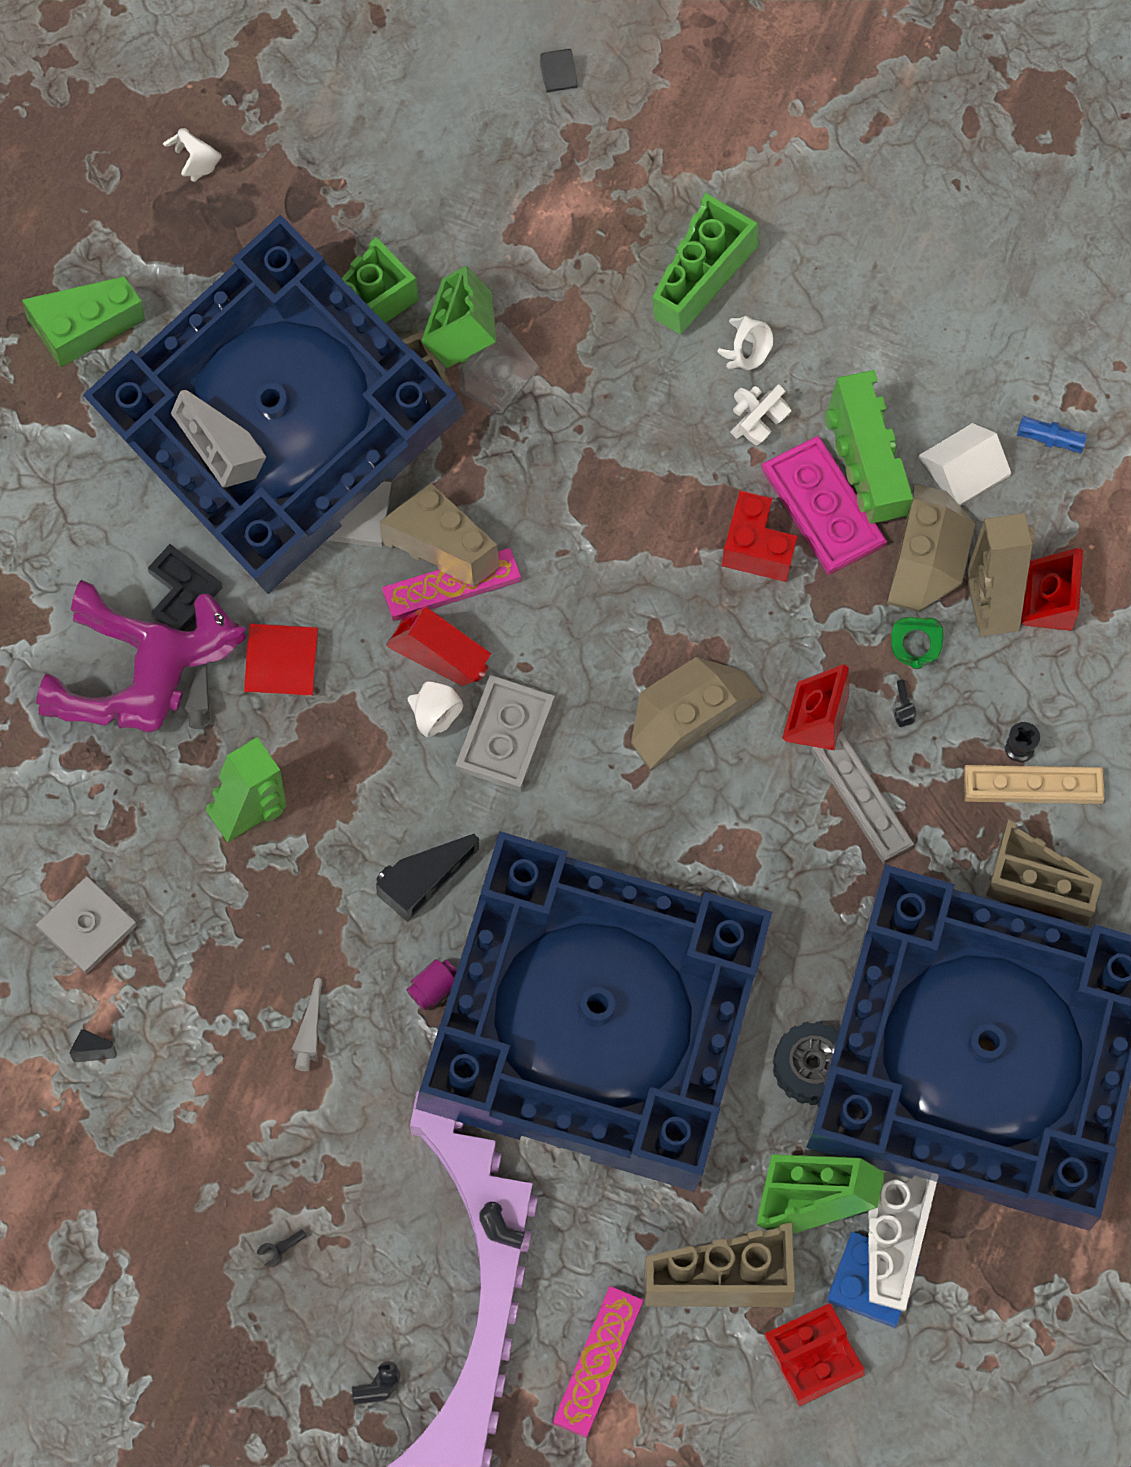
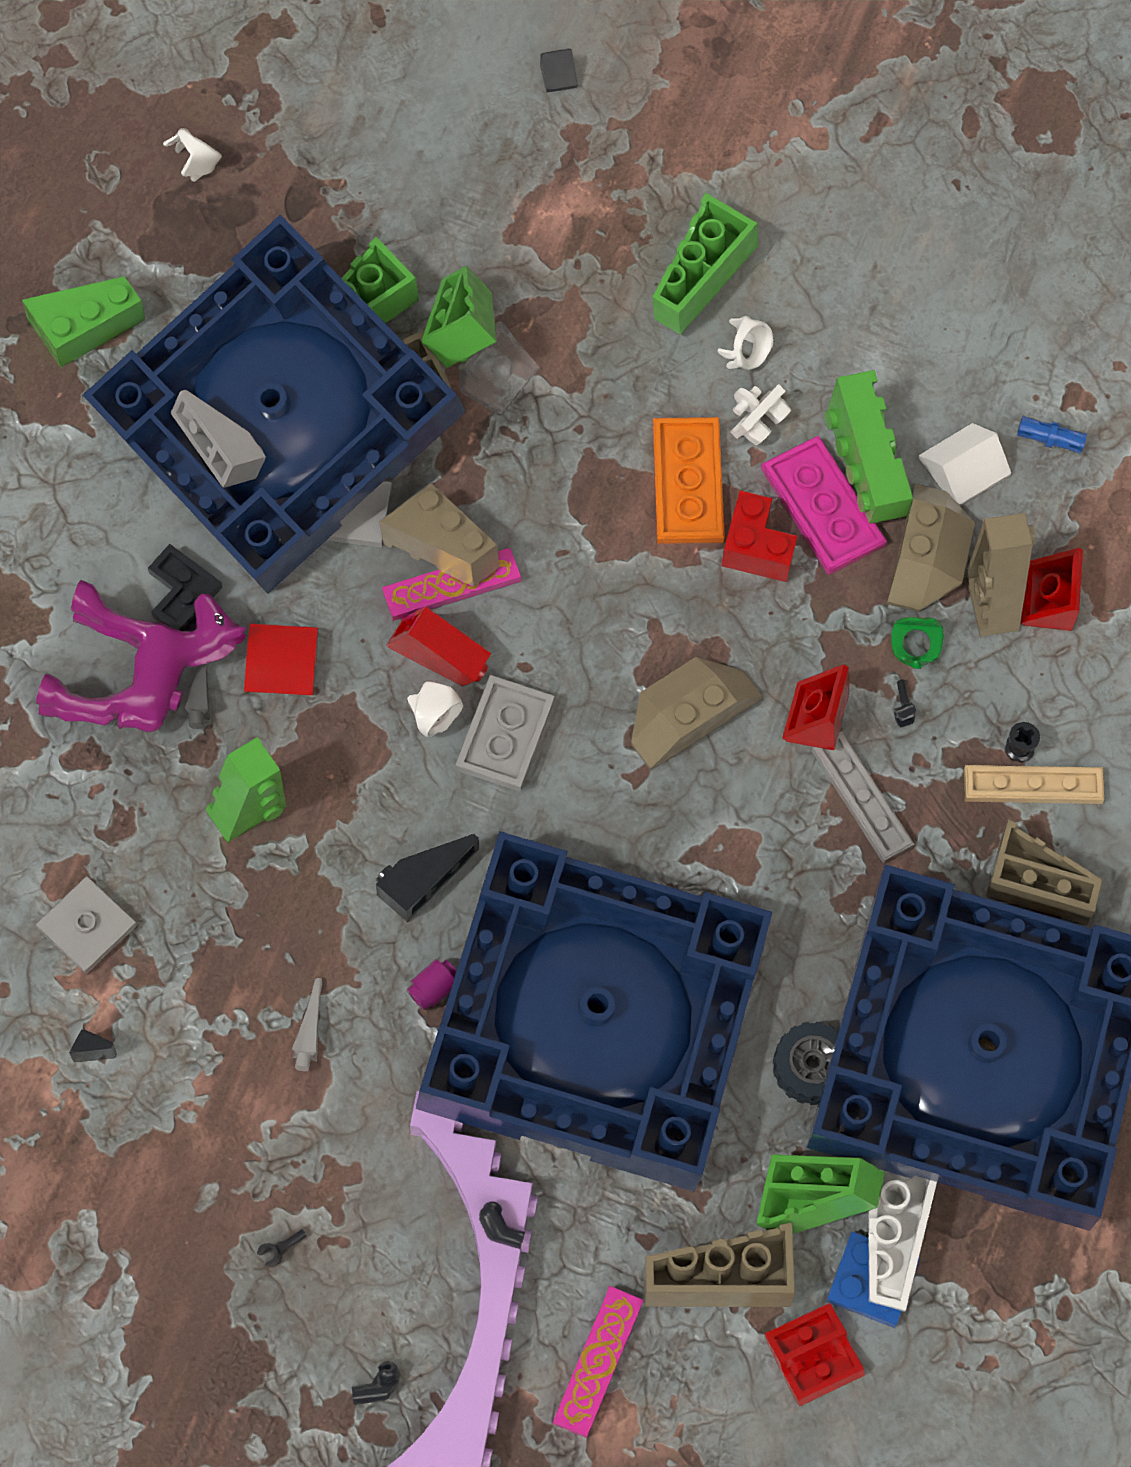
(688, 480): none -> orange tile

